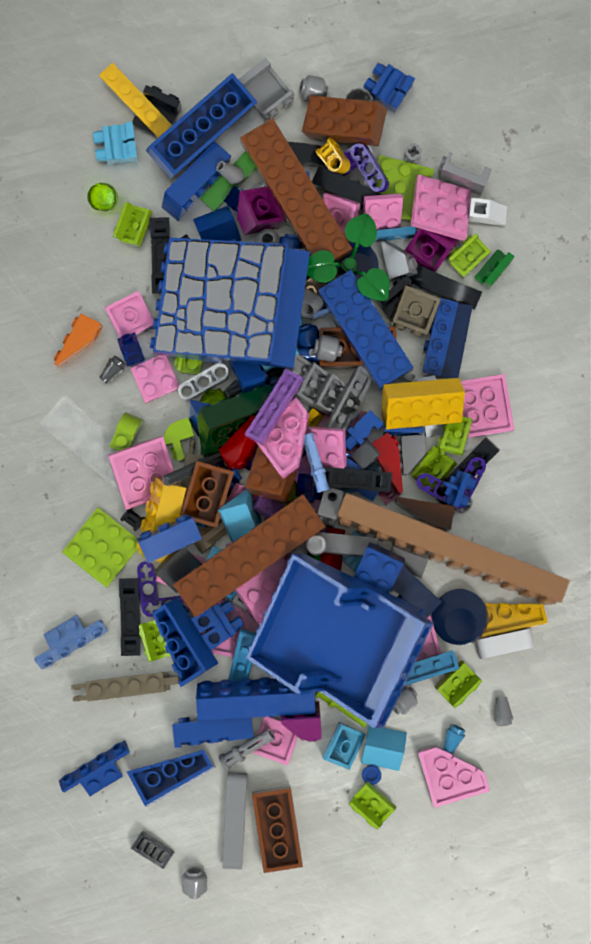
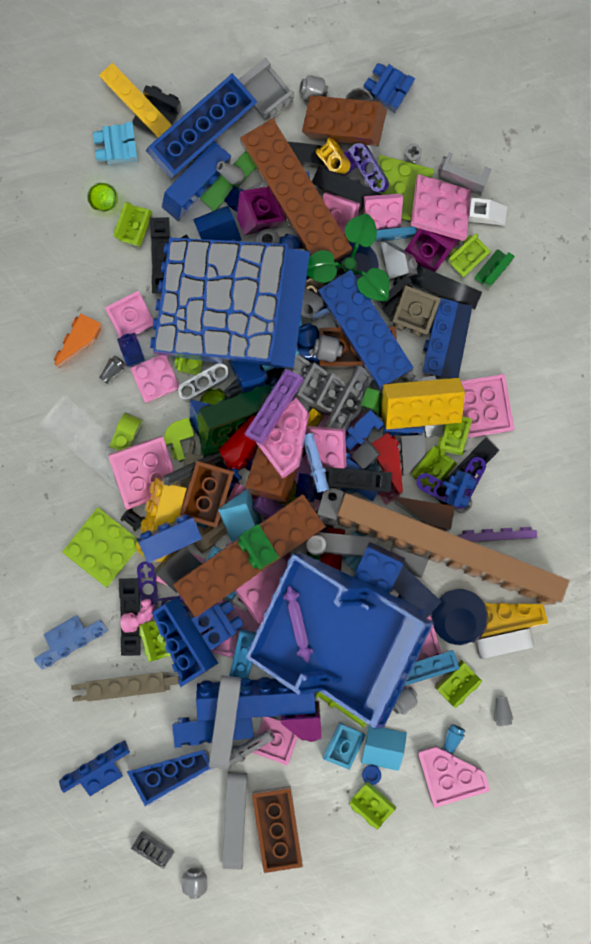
(130, 622): none -> bright pink arm
(224, 722): none -> light grey beam
(258, 547): none -> green bracket
(298, 624): none -> medium lavender wheel
(372, 401): none -> bright green slope
(505, 534): none -> medium lavender plate

